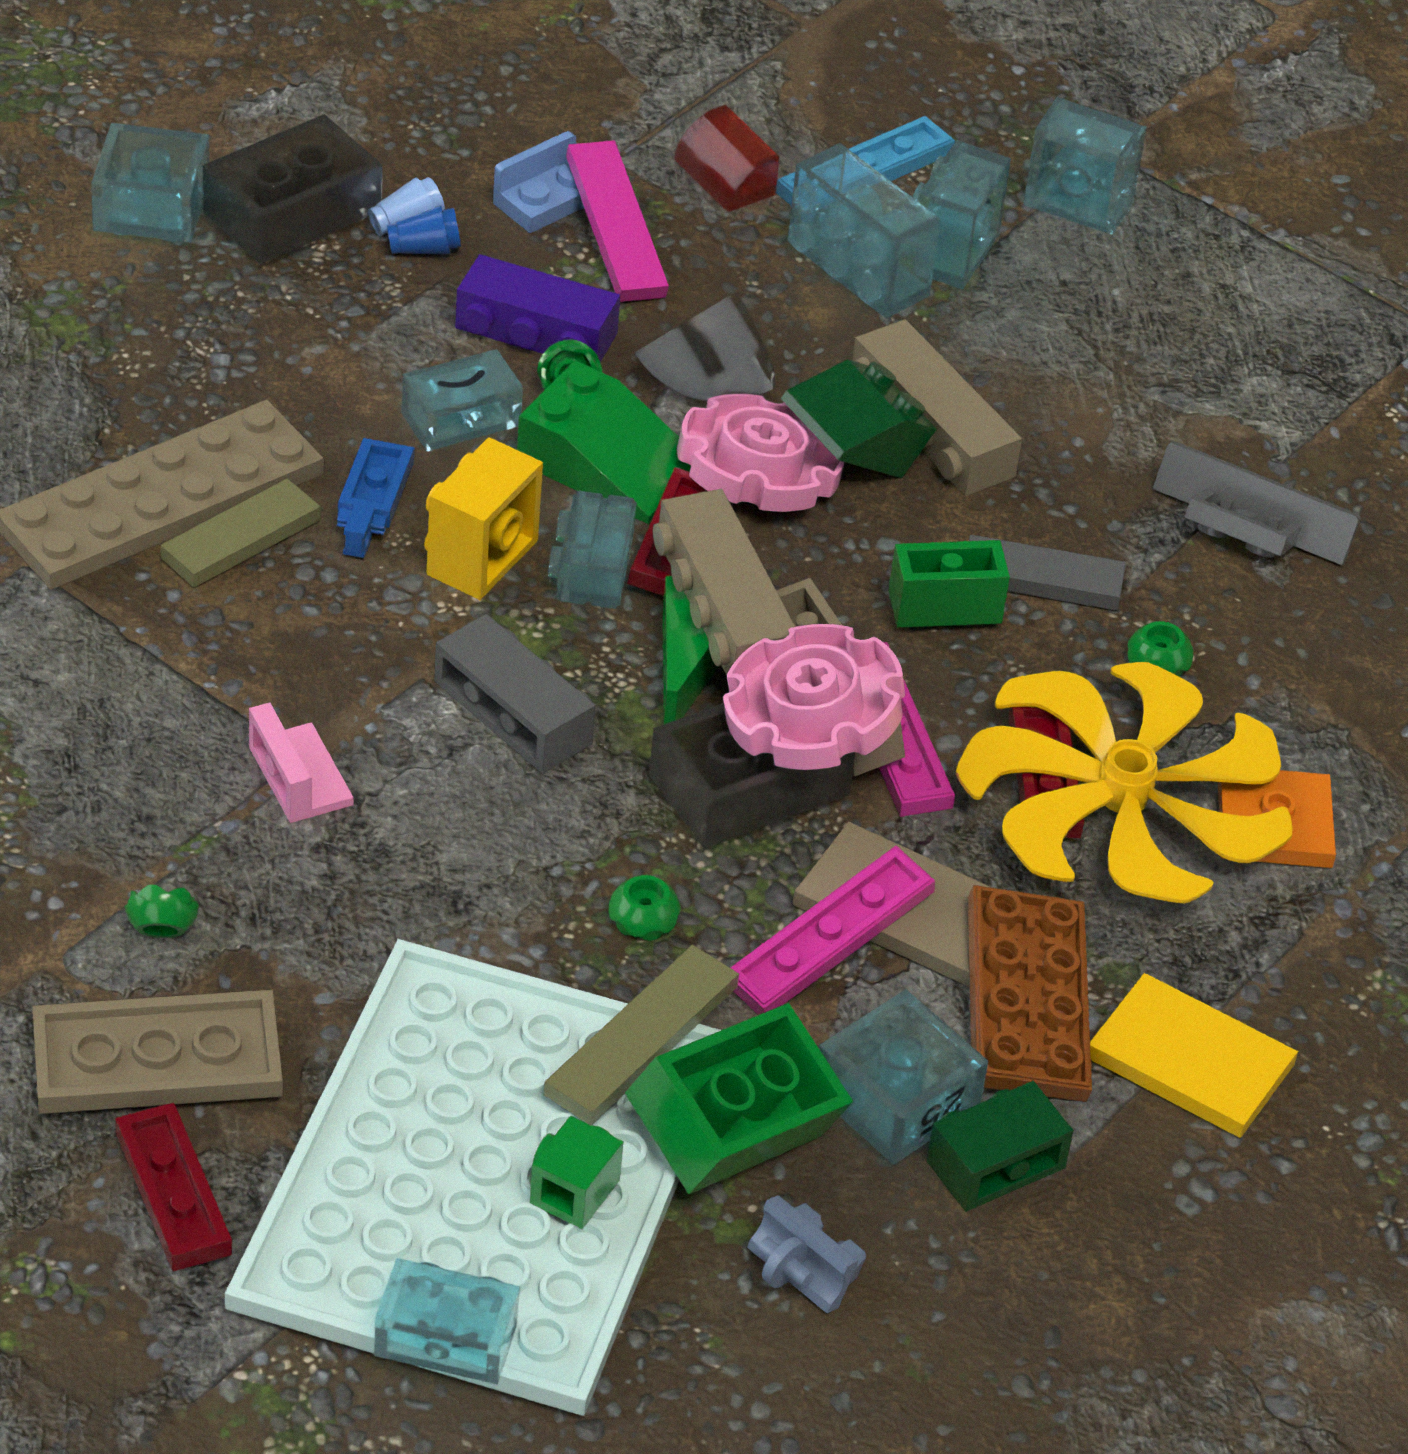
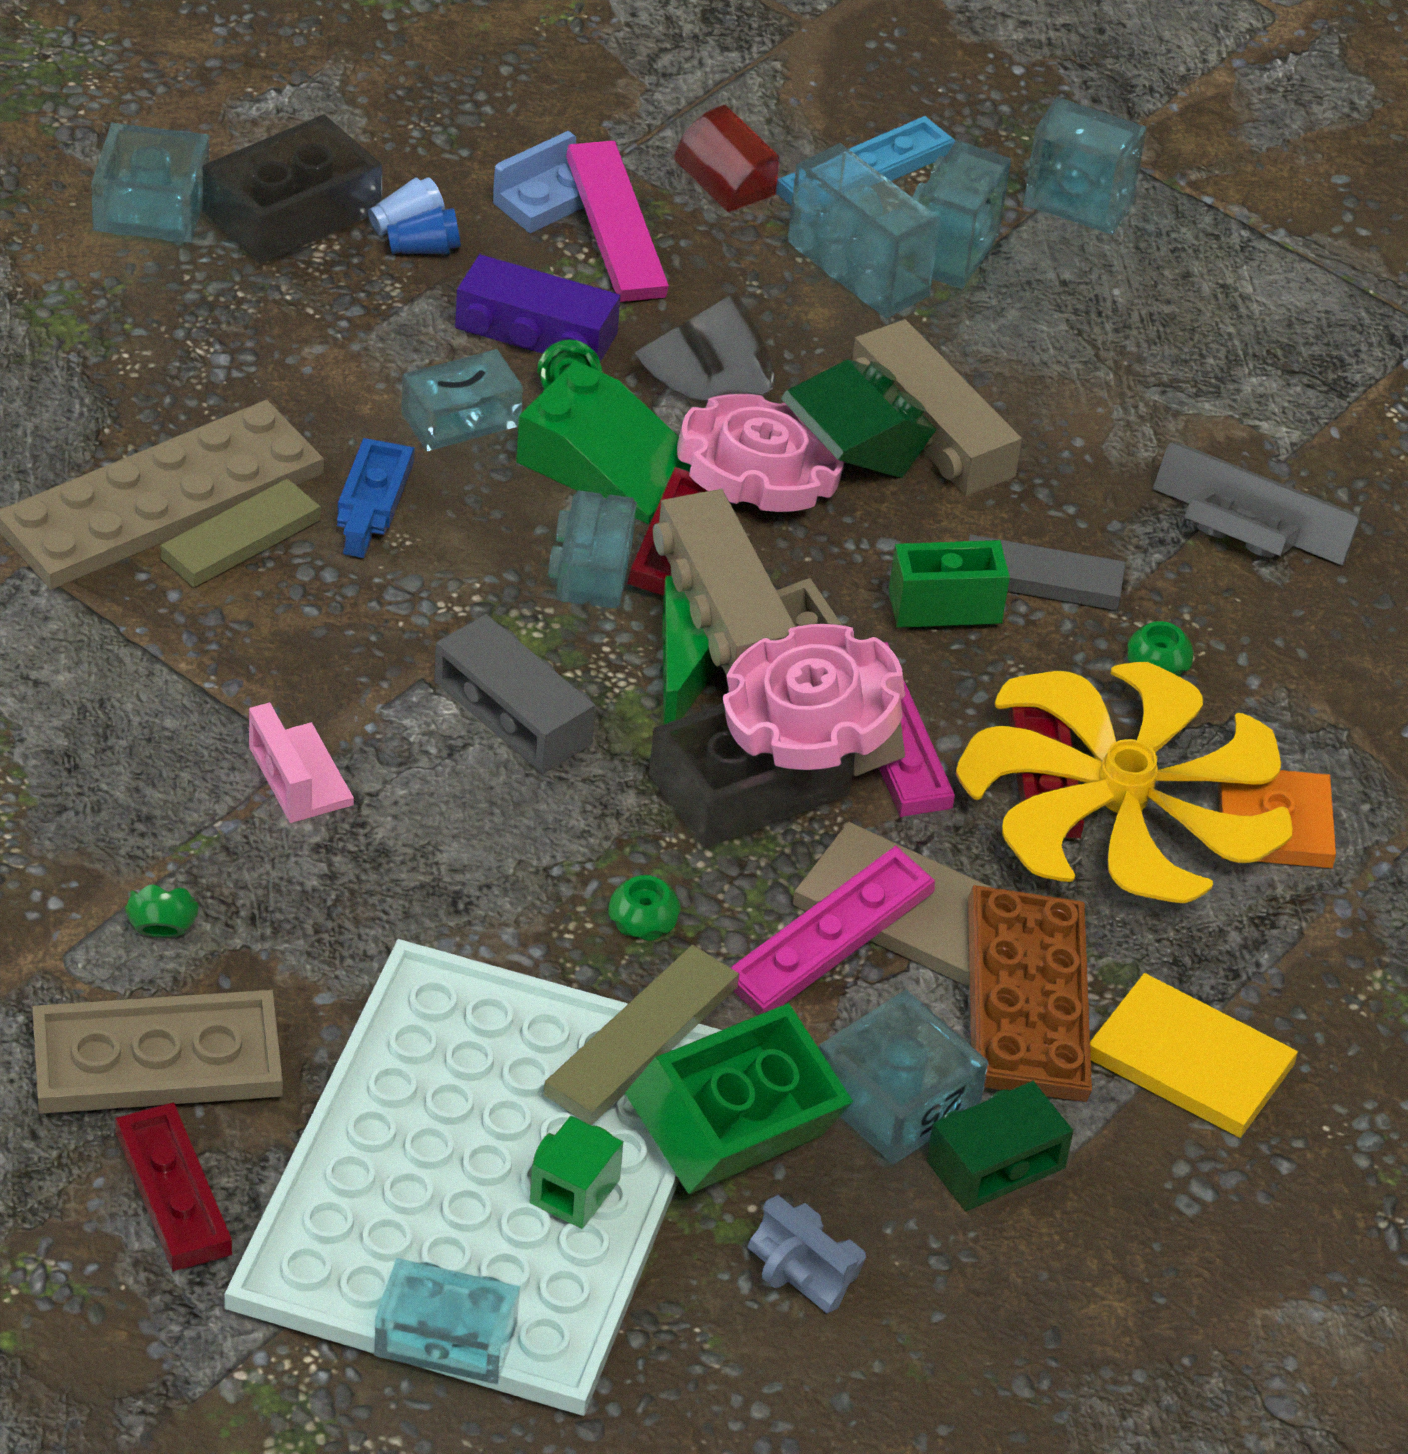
(483, 517): yellow brick -> none

